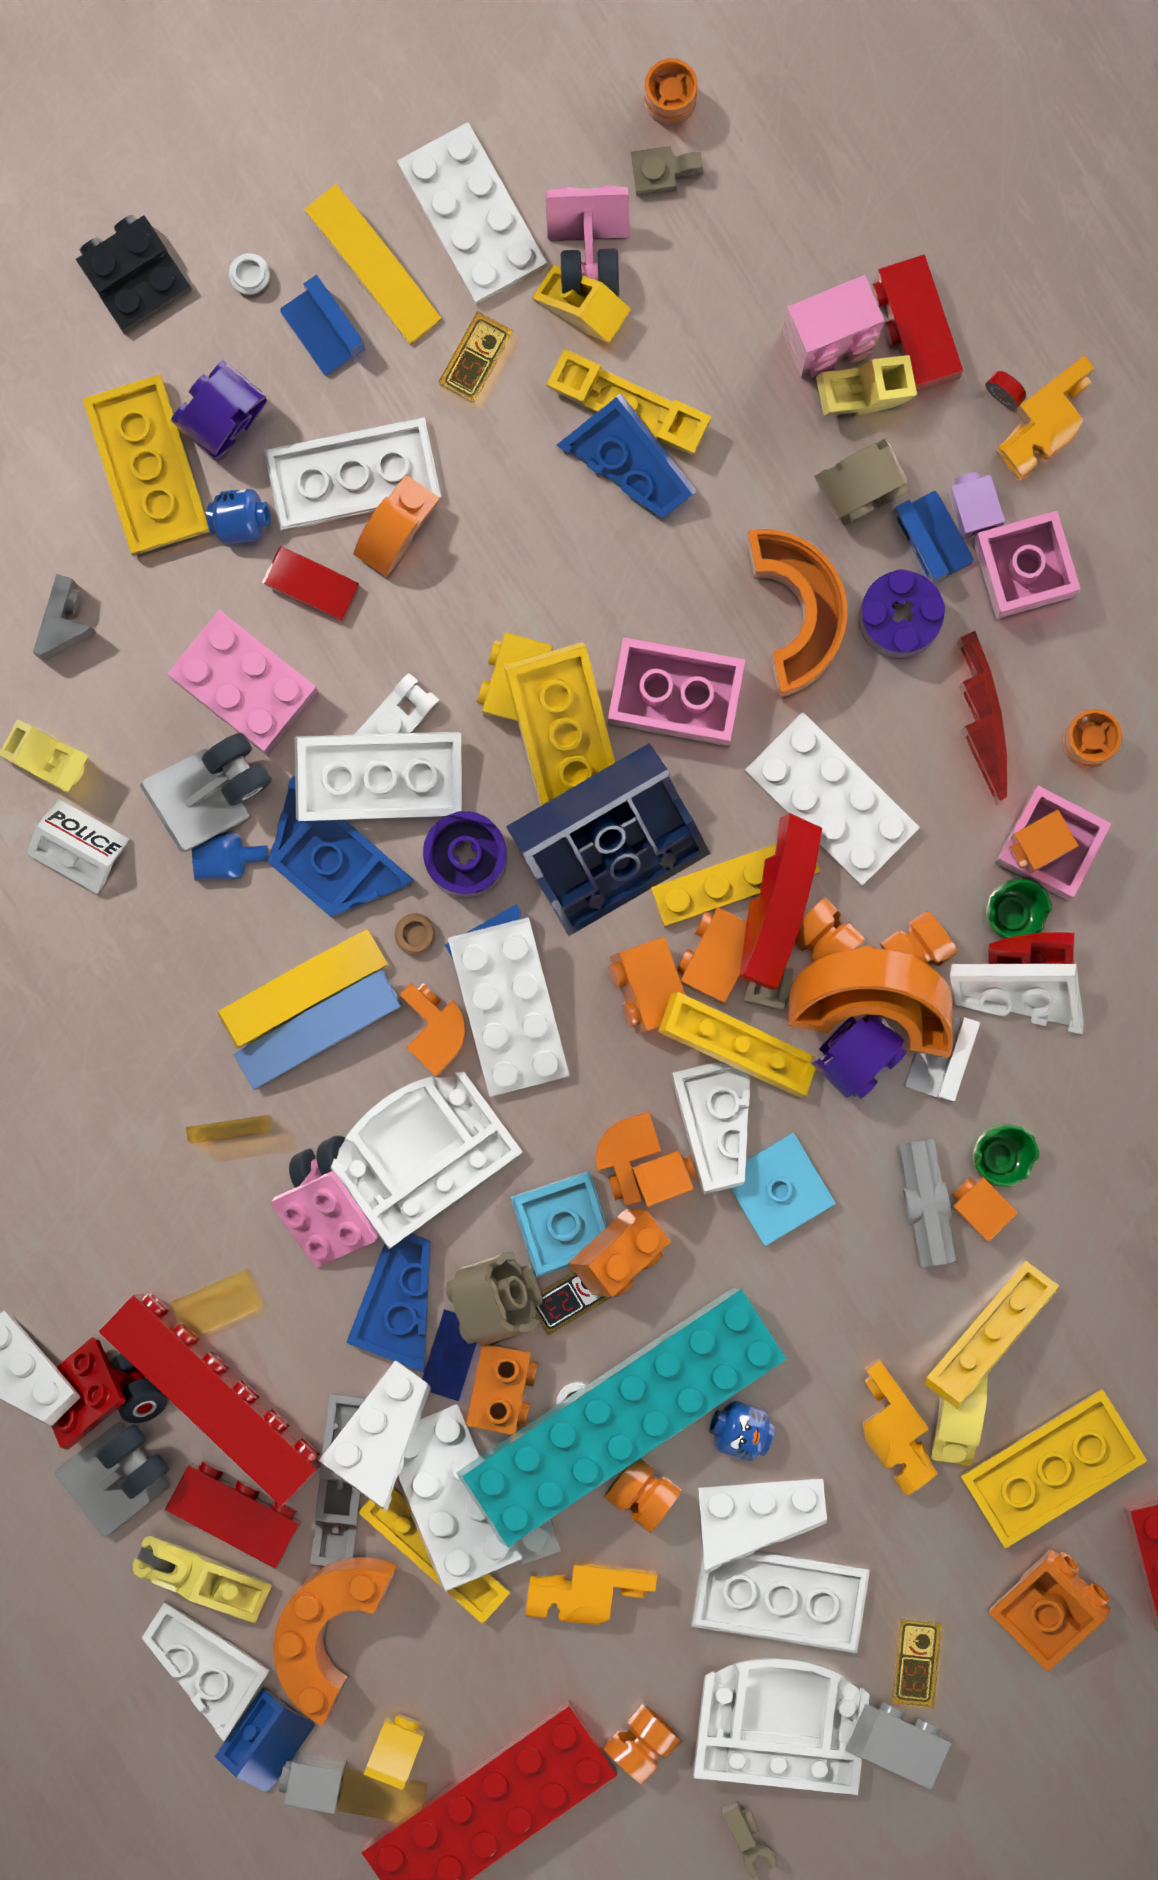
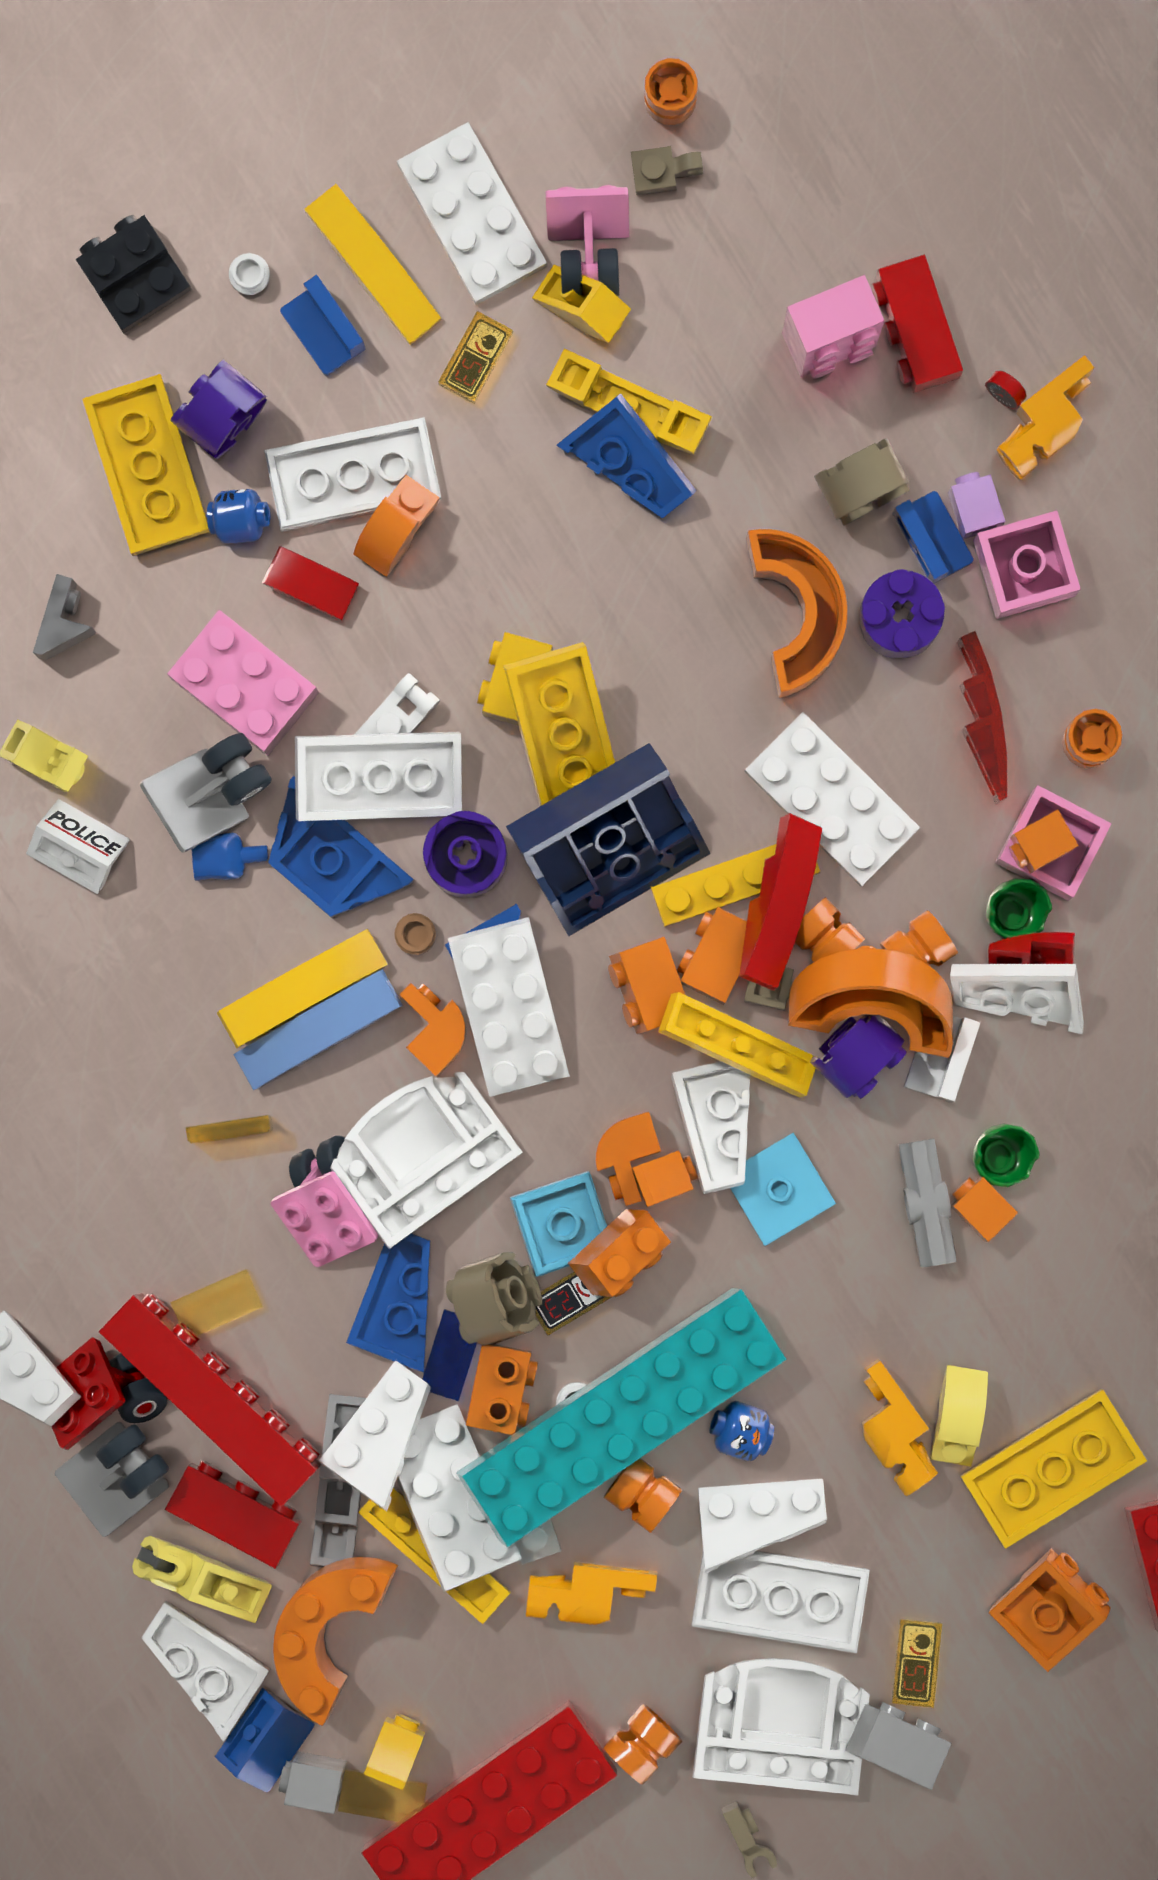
(676, 691): bright pink brick -> none
(867, 389): light yellow brick -> none
(991, 1335): yellow plate -> none

